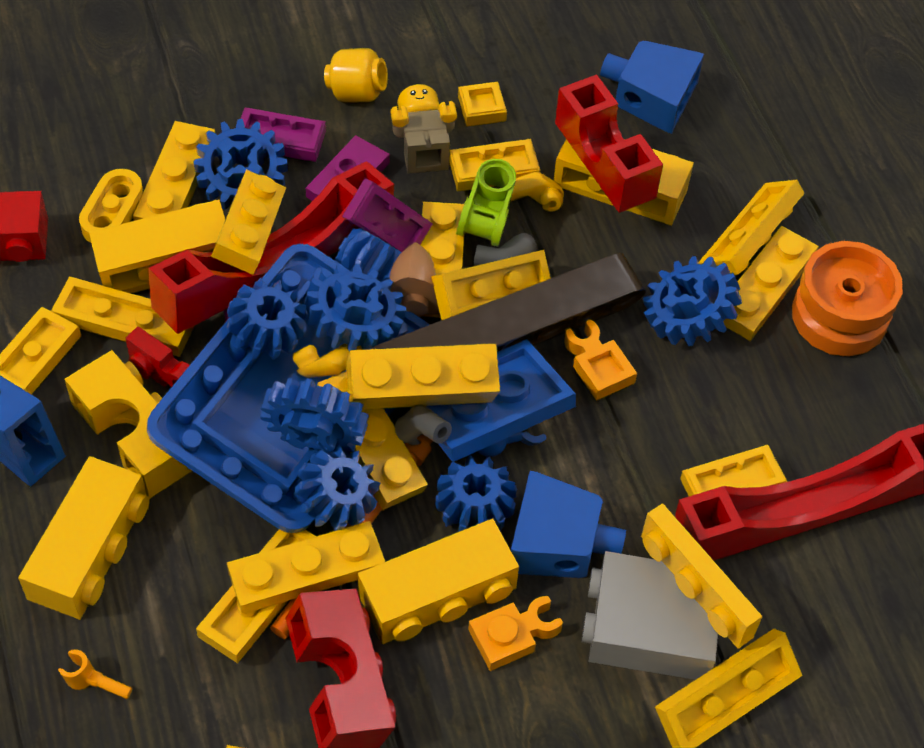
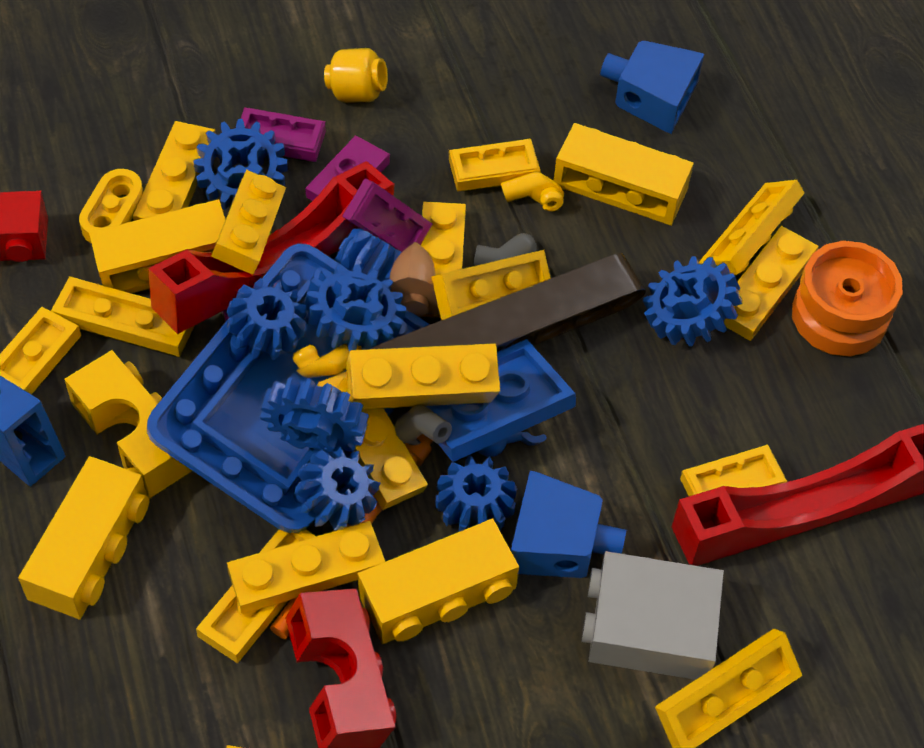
(89, 676): light orange hand -> none
(153, 358): red plate -> none
(424, 128): dark tan piece -> none
(482, 104): yellow tile -> none
(488, 207): lime piece -> none
(508, 635): light orange plate -> none
(599, 365): light orange plate -> none
(623, 168): red arch -> none
(700, 577): yellow plate -> none

